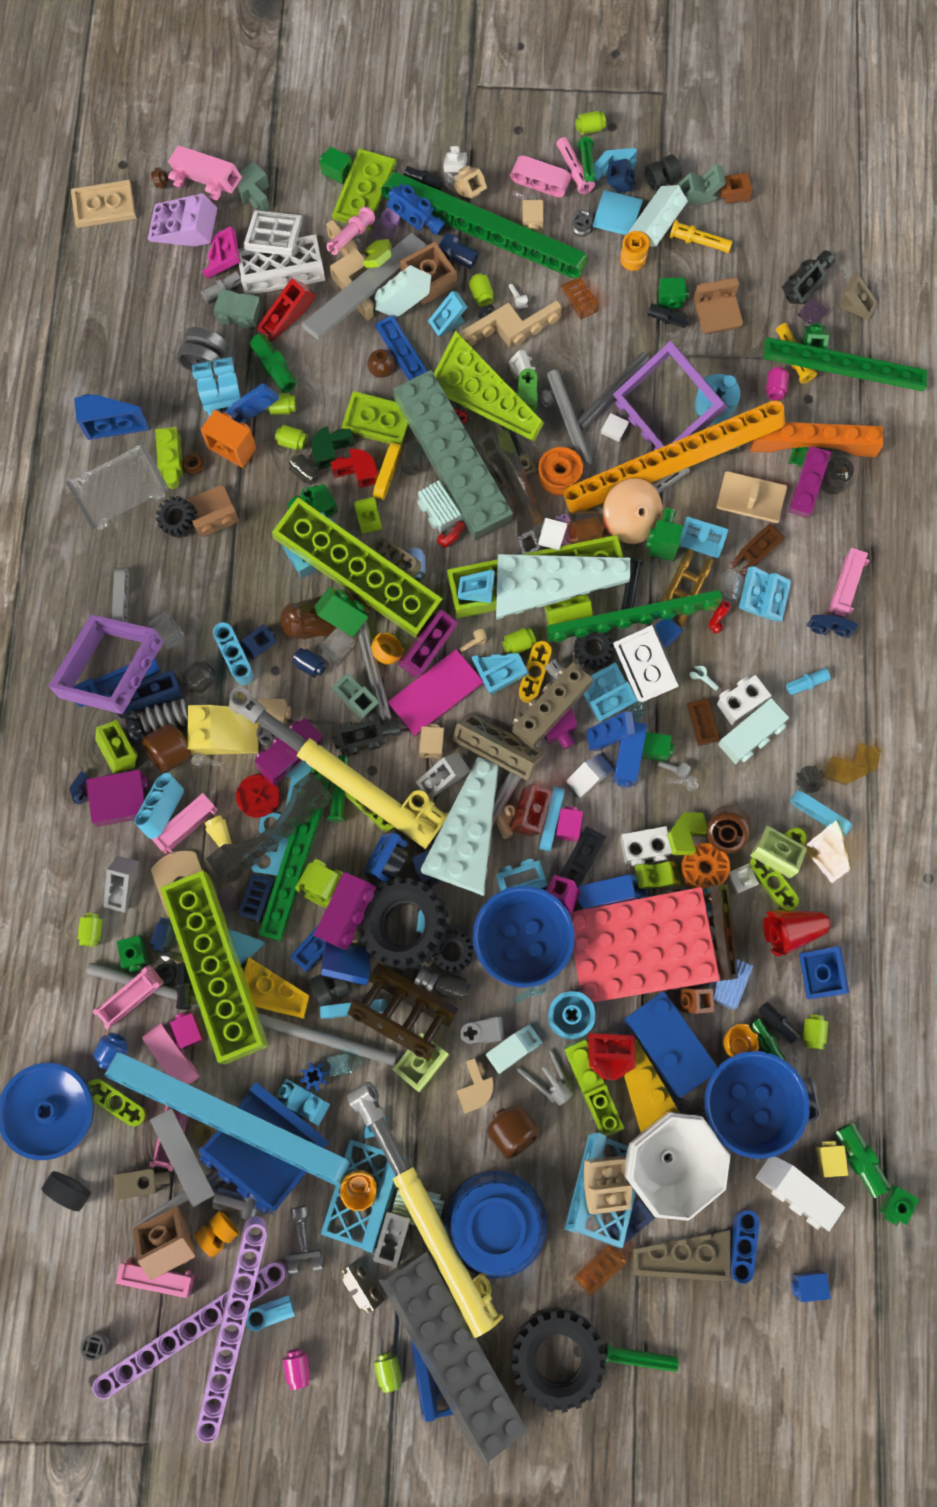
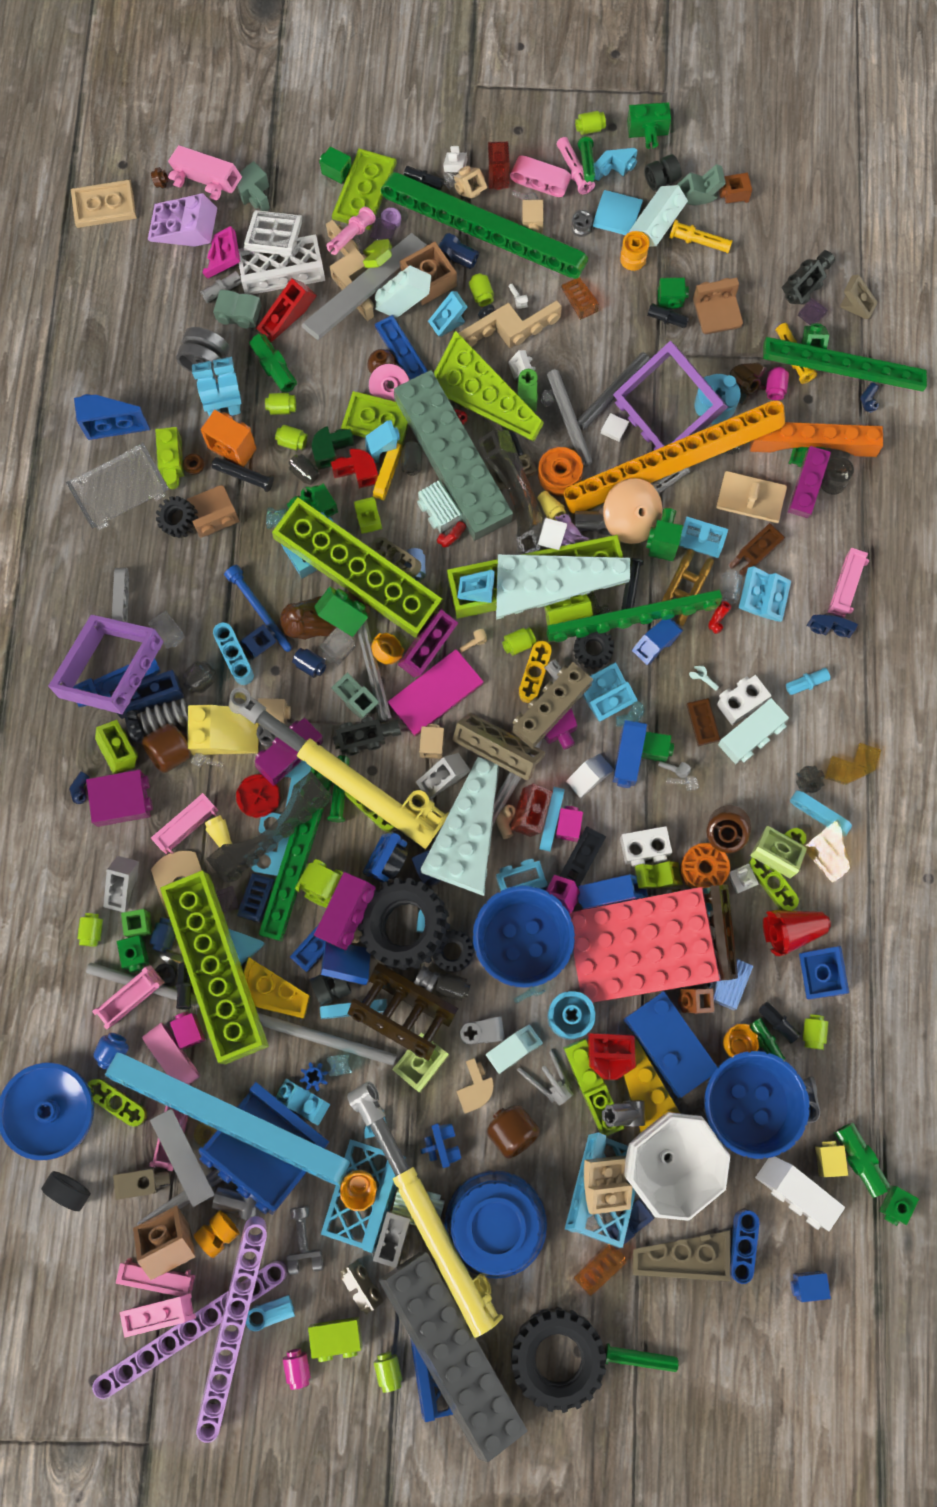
(100, 1342): dark grey wheel -> none
(136, 923): none -> bright green brick
(157, 1315): none -> bright pink container
(159, 805): medium azure beam -> none
(235, 575): none -> blue piece
(243, 473): none -> black axle
(252, 403): blue hinge -> none
(274, 517): none -> clear light blue wheel
(335, 1338): none -> lime brick
(381, 376): none -> bright pink dish
(381, 440): none -> medium azure slope
(414, 209): blue brick -> none
(446, 1155): none -> blue hips
(498, 165): none -> clear red brick
(500, 670): medium azure wing -> none
(550, 505): none -> light yellow cone
(585, 529): clear orange brick -> none
(596, 608): none -> clear smoke arm
(610, 731): blue plate -> none
(624, 178): dark blue brick -> none
(627, 1114): none -> flat silver piece
(646, 664): plate -> none
(649, 122): none -> green brick
(681, 834): lime tile -> none
(748, 379): none -> dark brown brick
(868, 402): none -> dark blue arm

